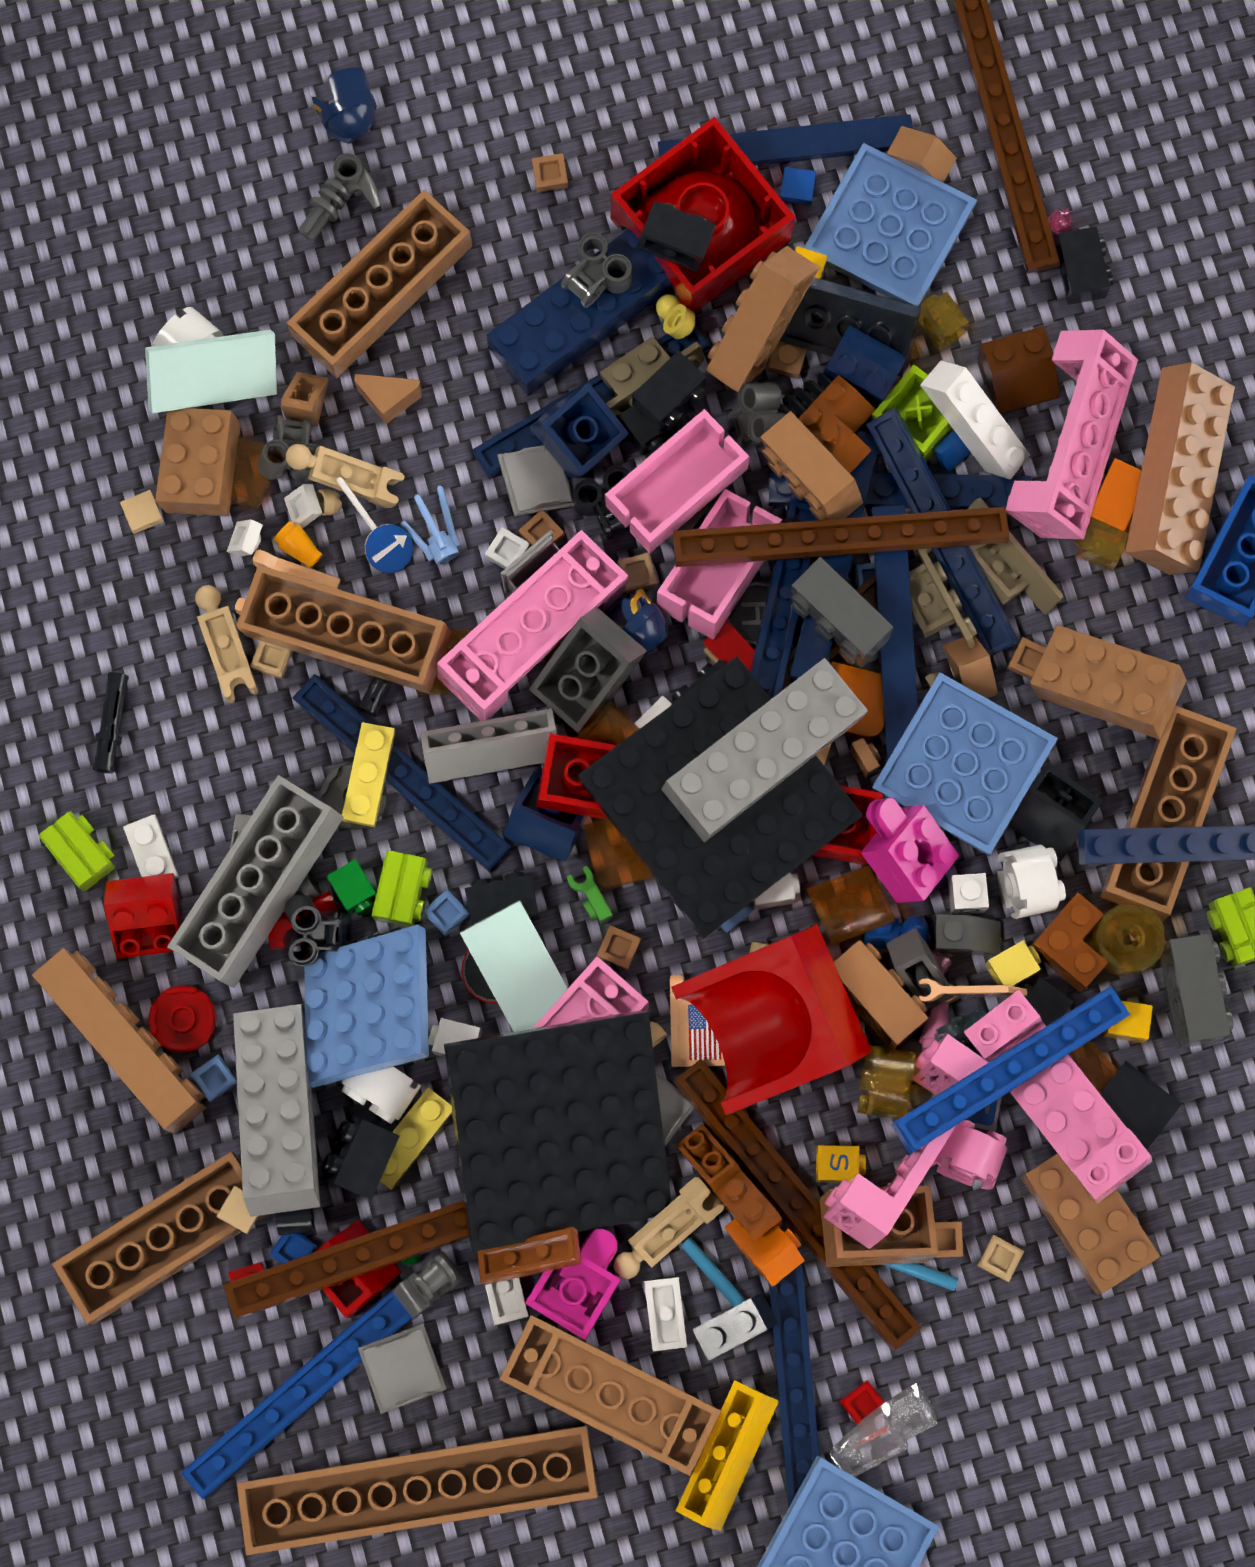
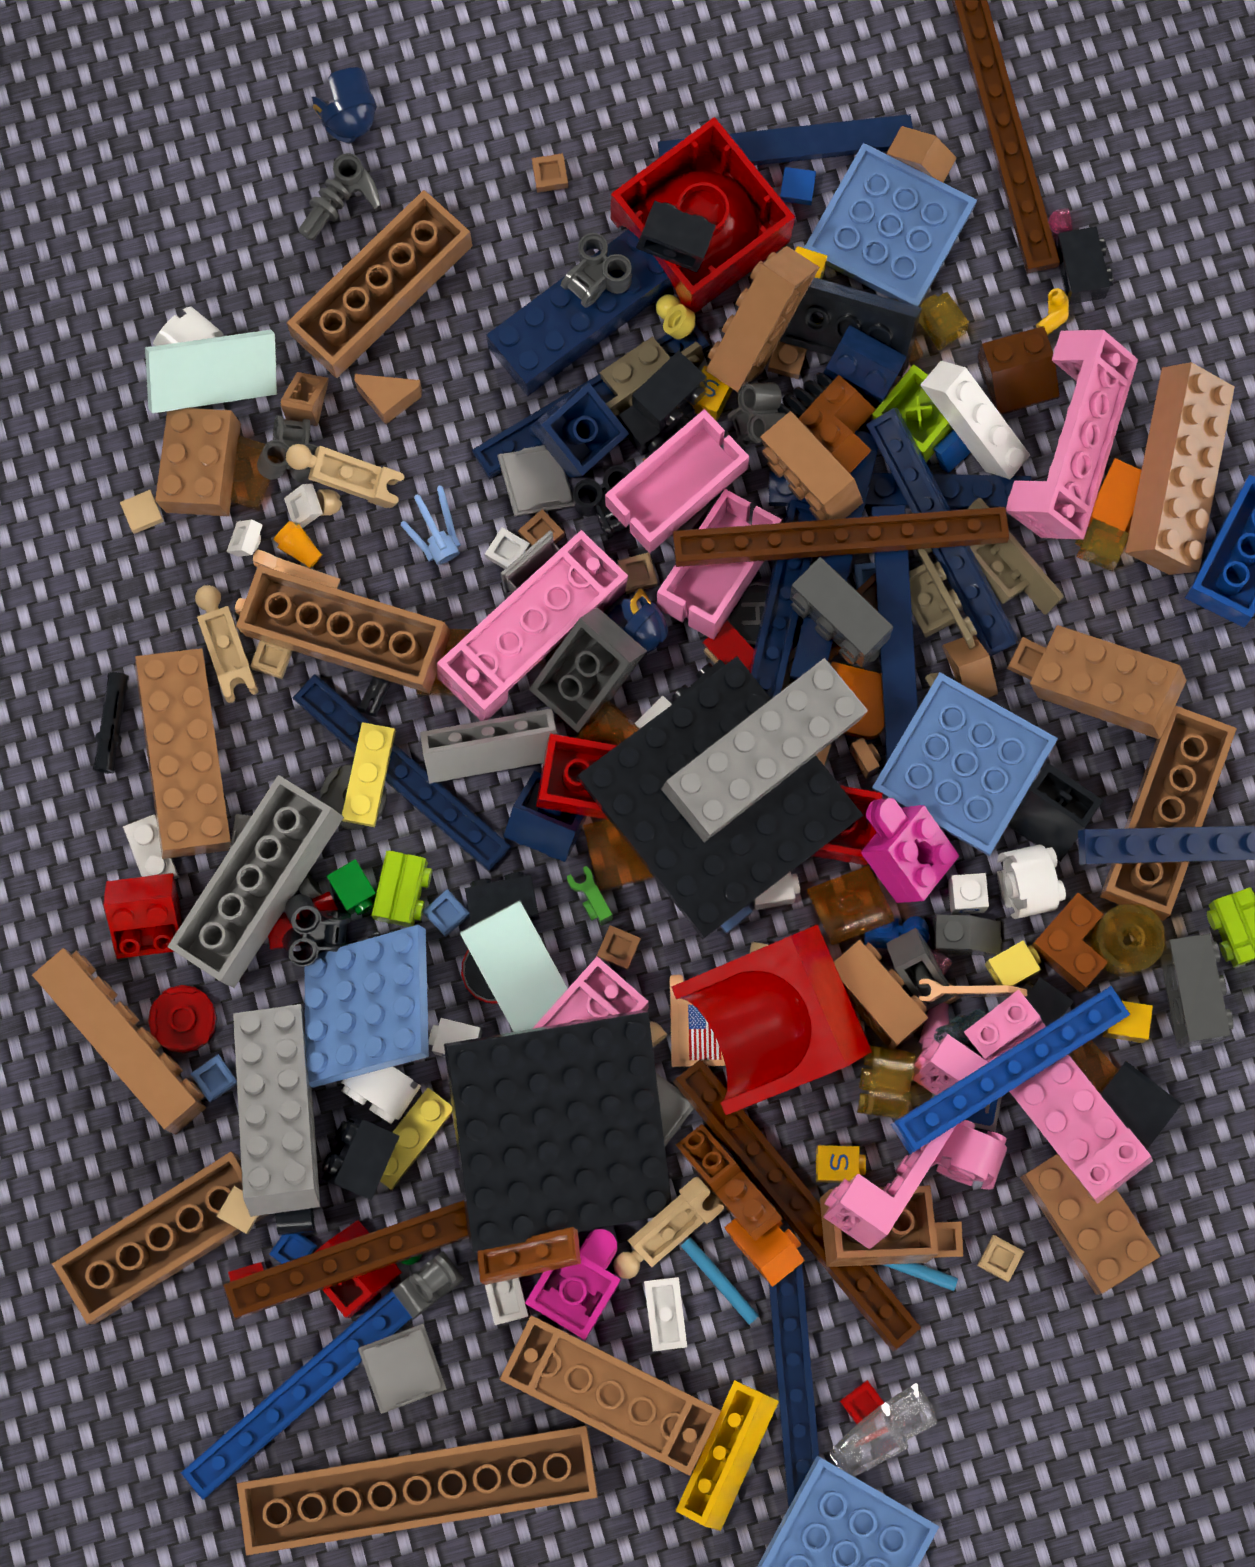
(77, 850): lime brick -> none
(182, 753): none -> medium nougat brick
(387, 546): blue piece -> none
(715, 397): none -> yellow brick
(735, 1326): brick -> none
(1057, 311): none -> yellow arm

